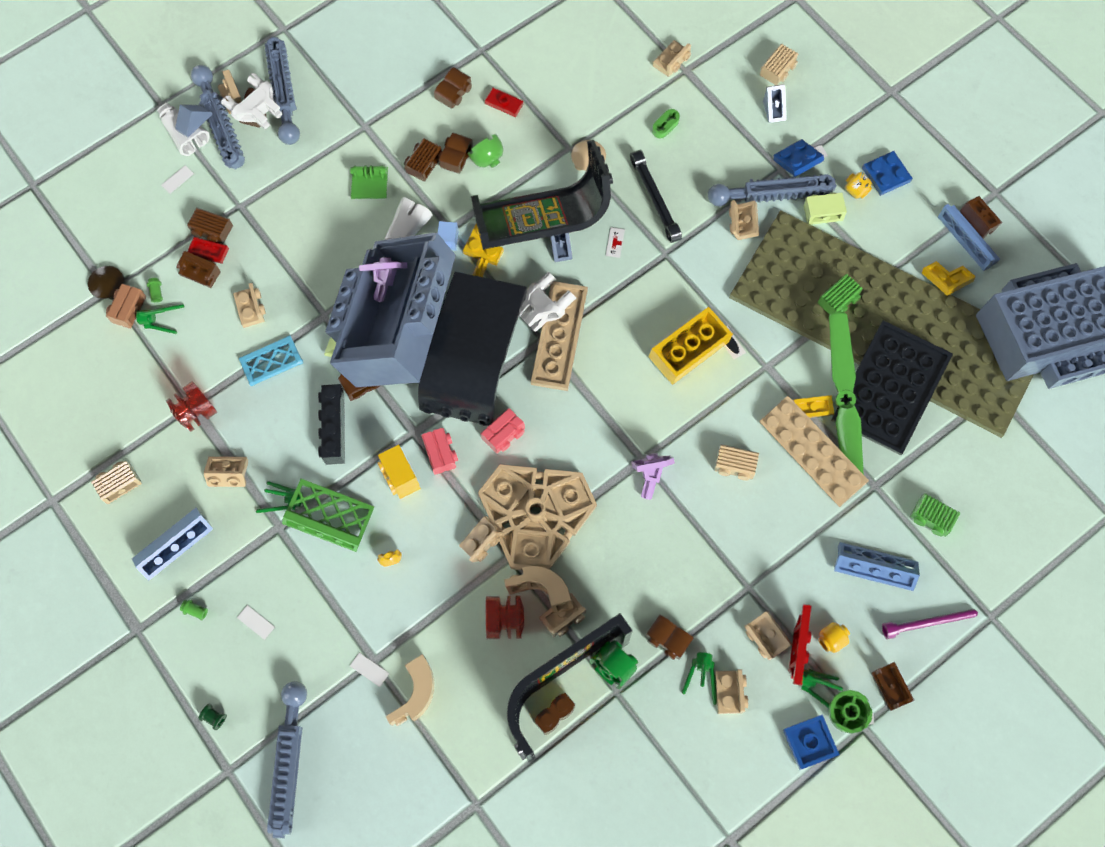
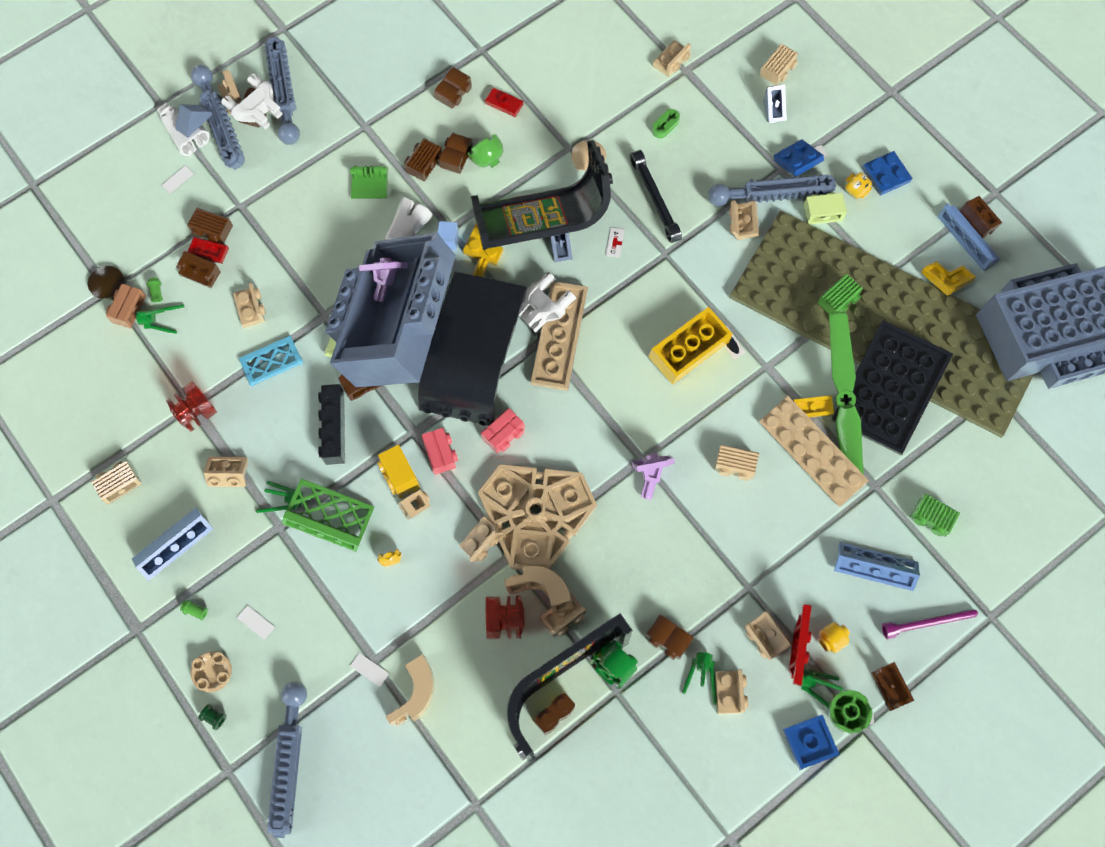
(211, 671): none -> tan dish
(422, 500): none -> tan brick

